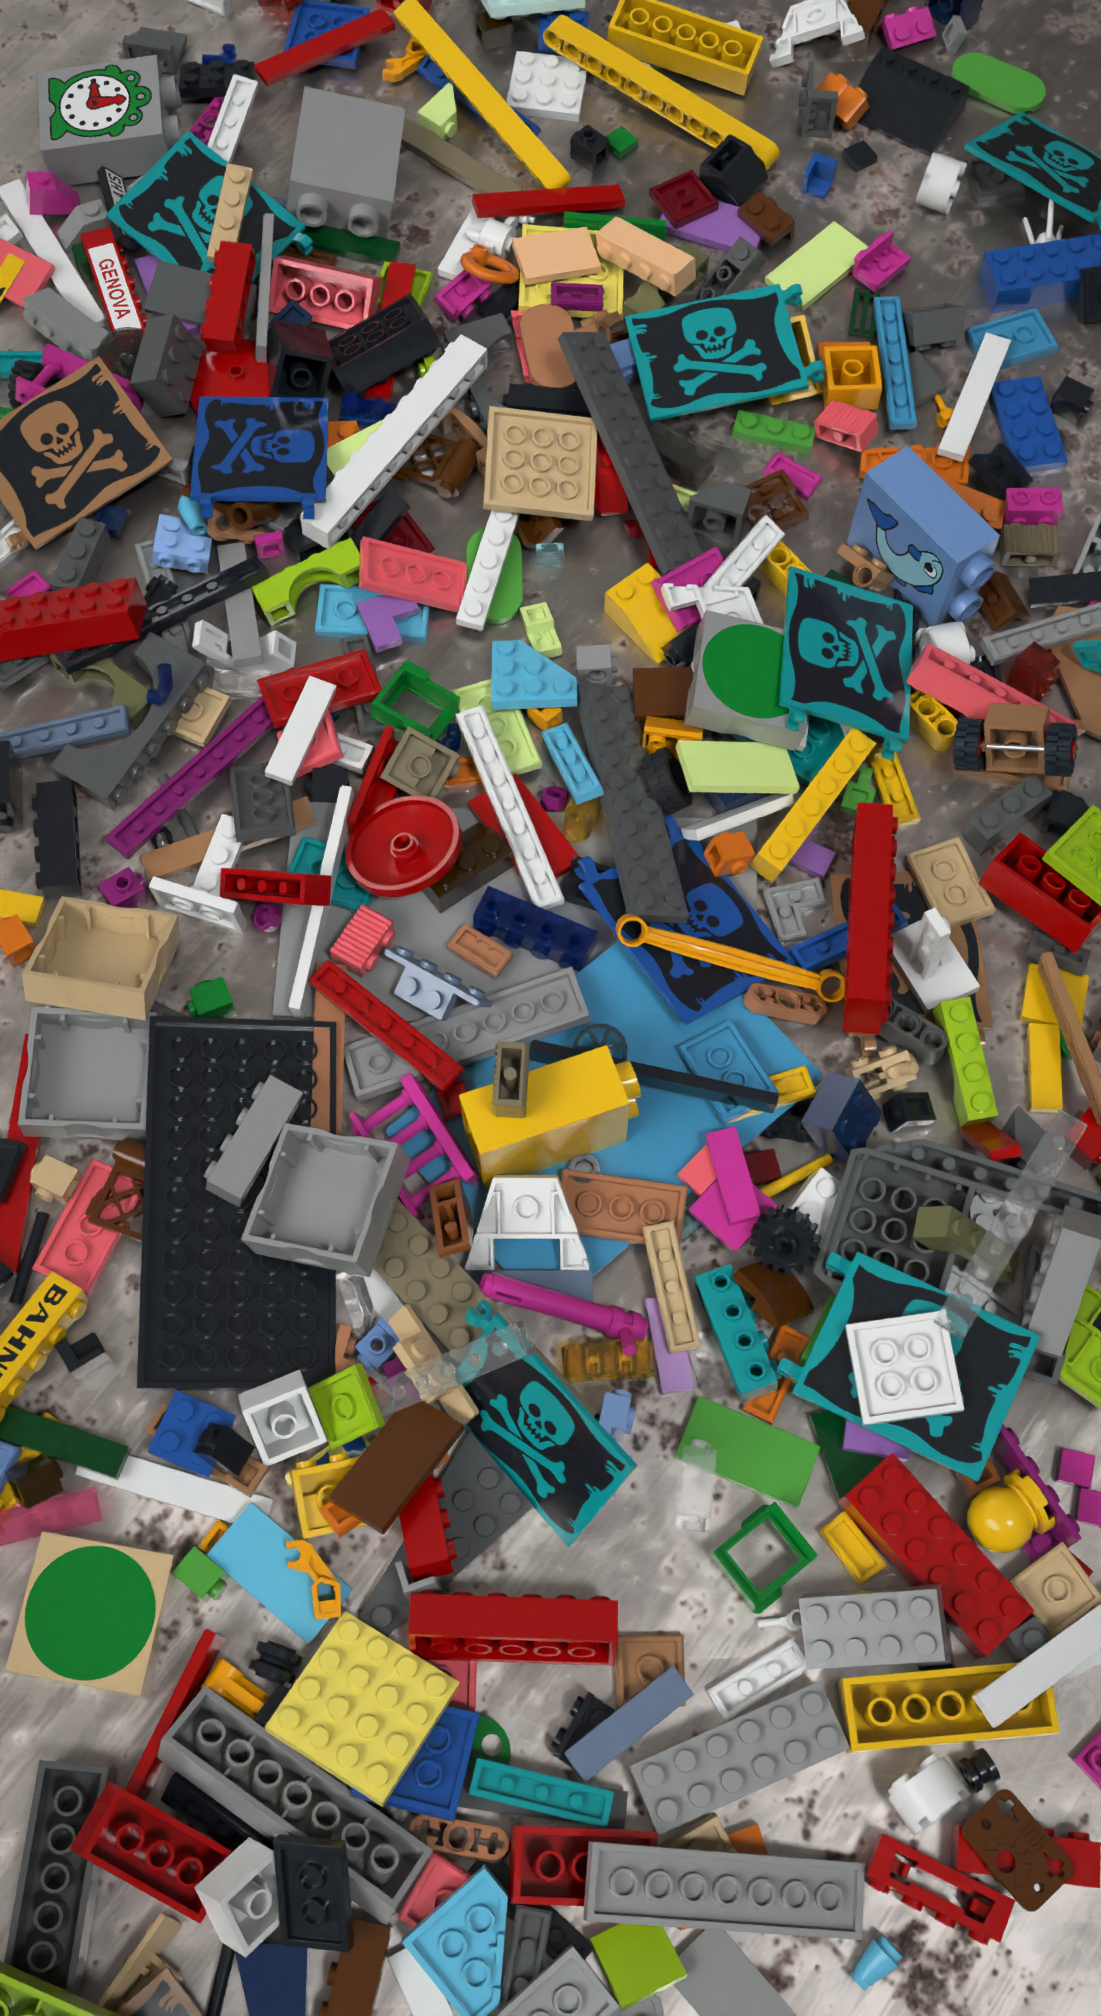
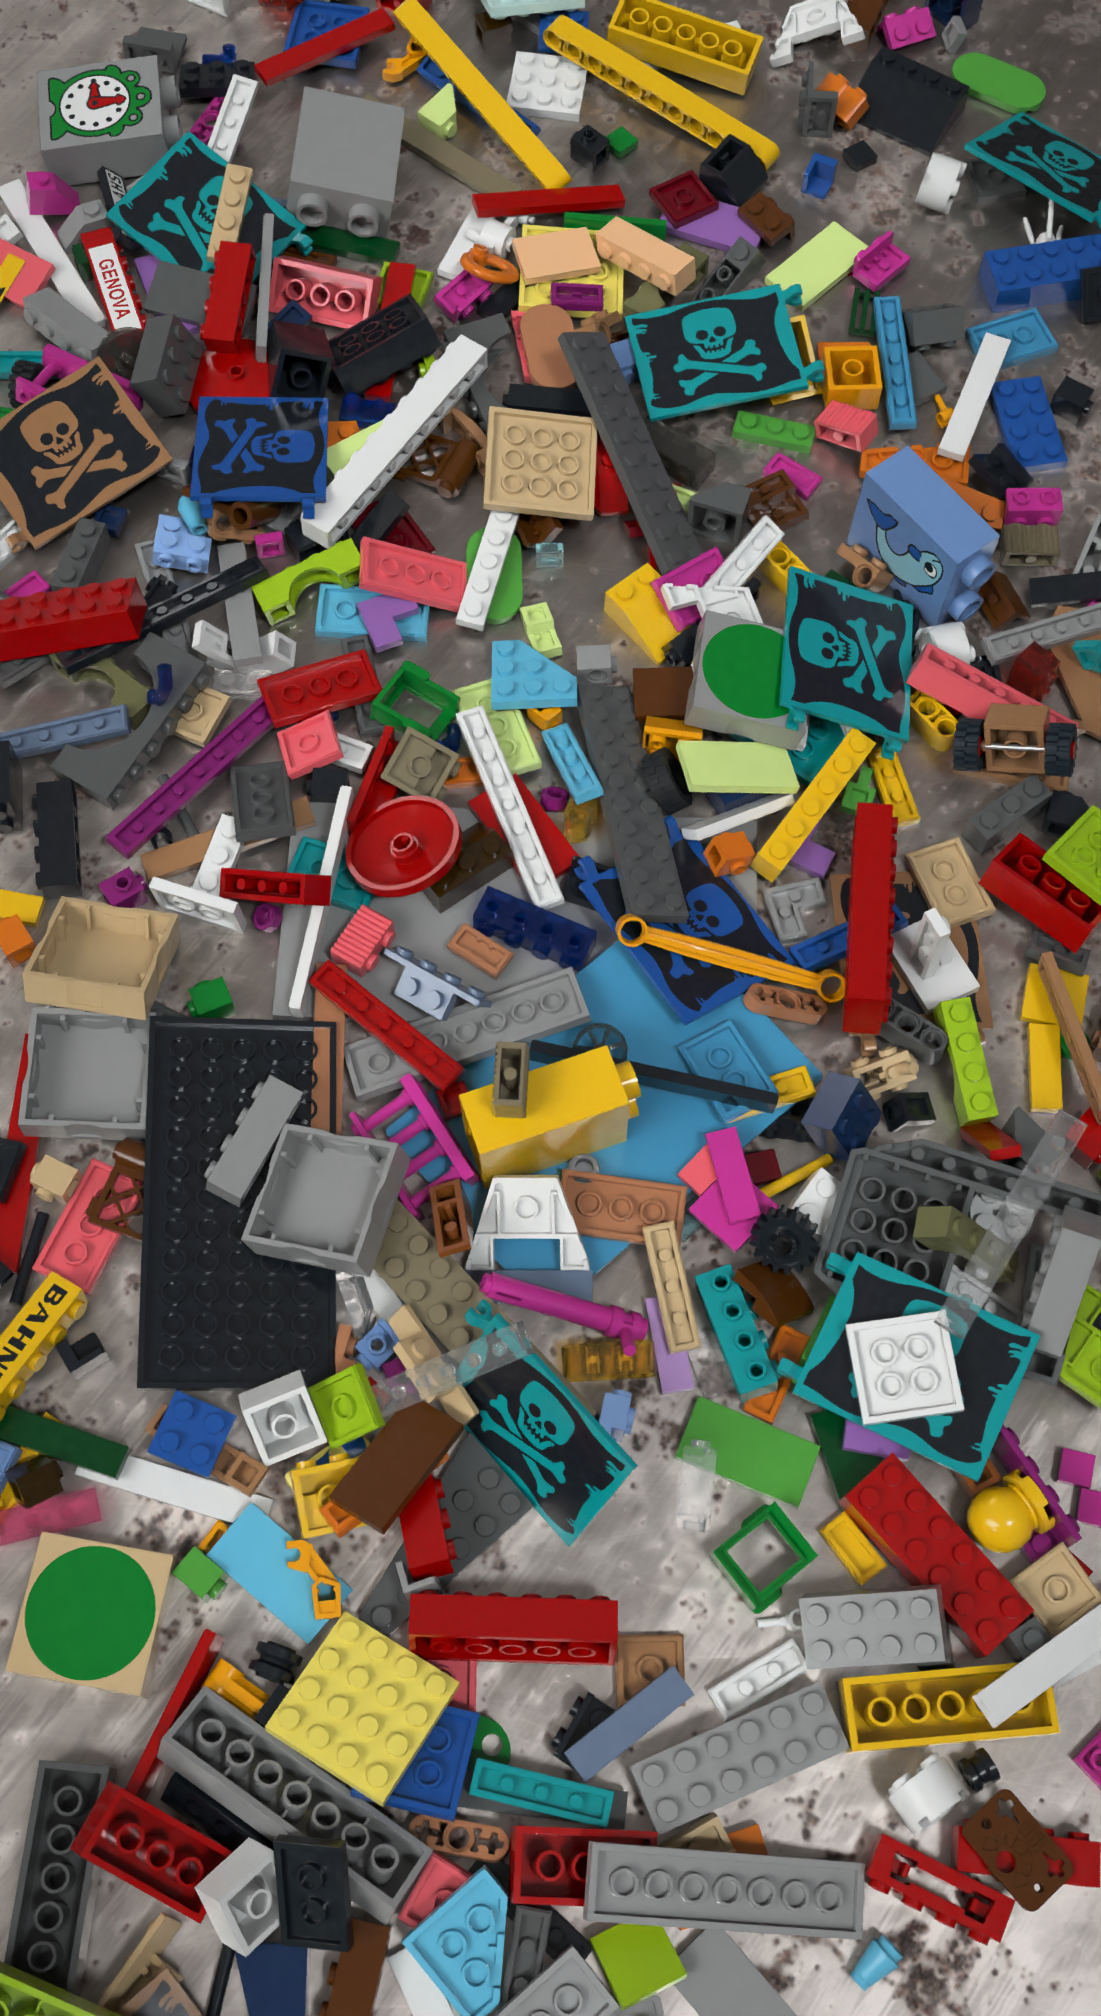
(223, 1449): black brick -> none
(300, 730): white tile -> none

